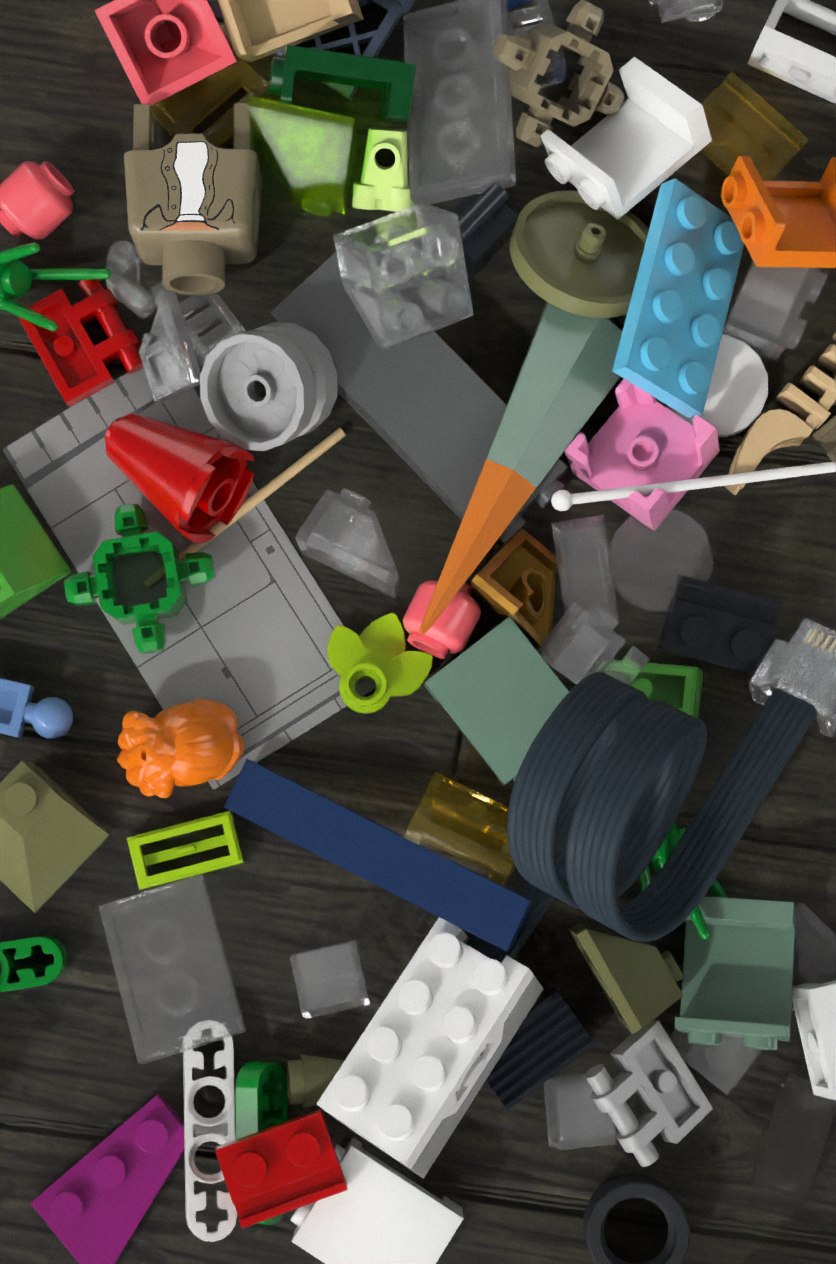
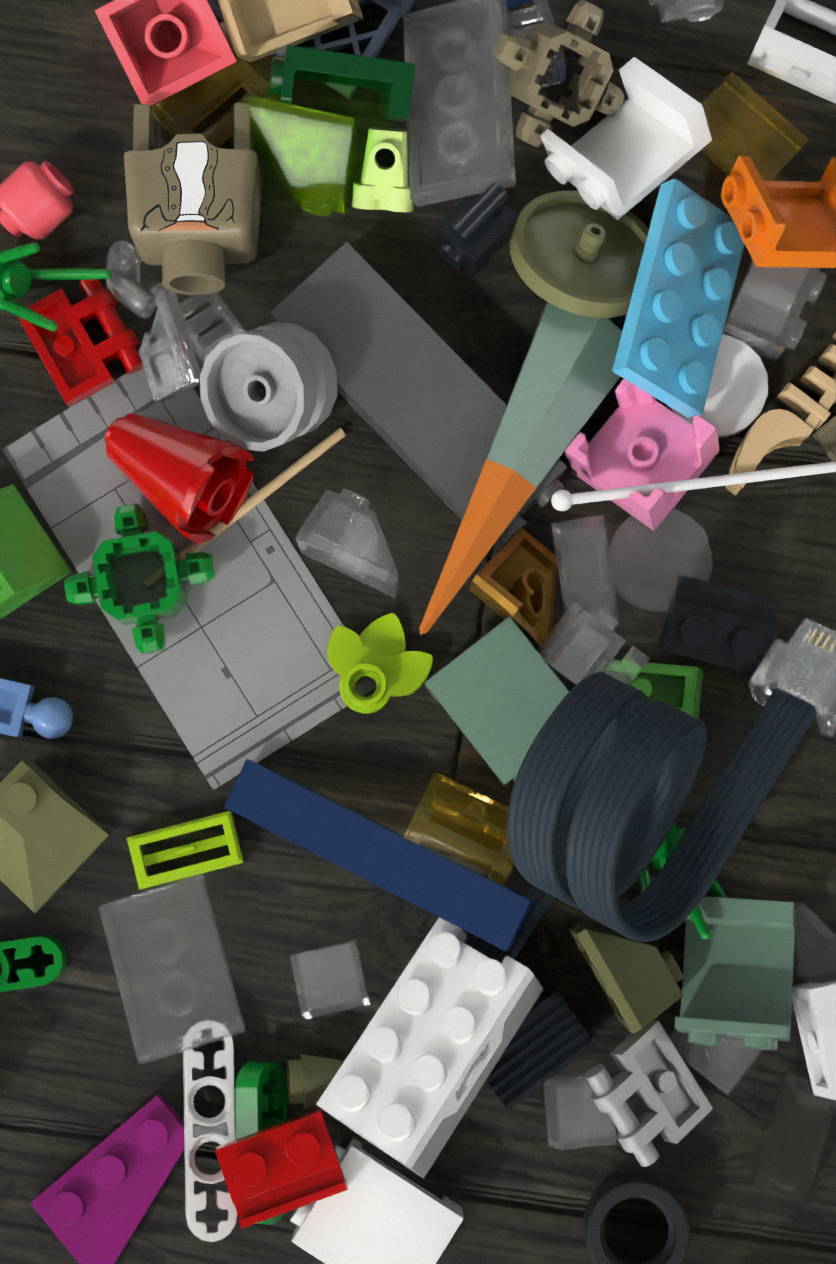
(179, 746): orange hair -> none
(406, 273): clear slope -> none
(451, 629): coral head -> none

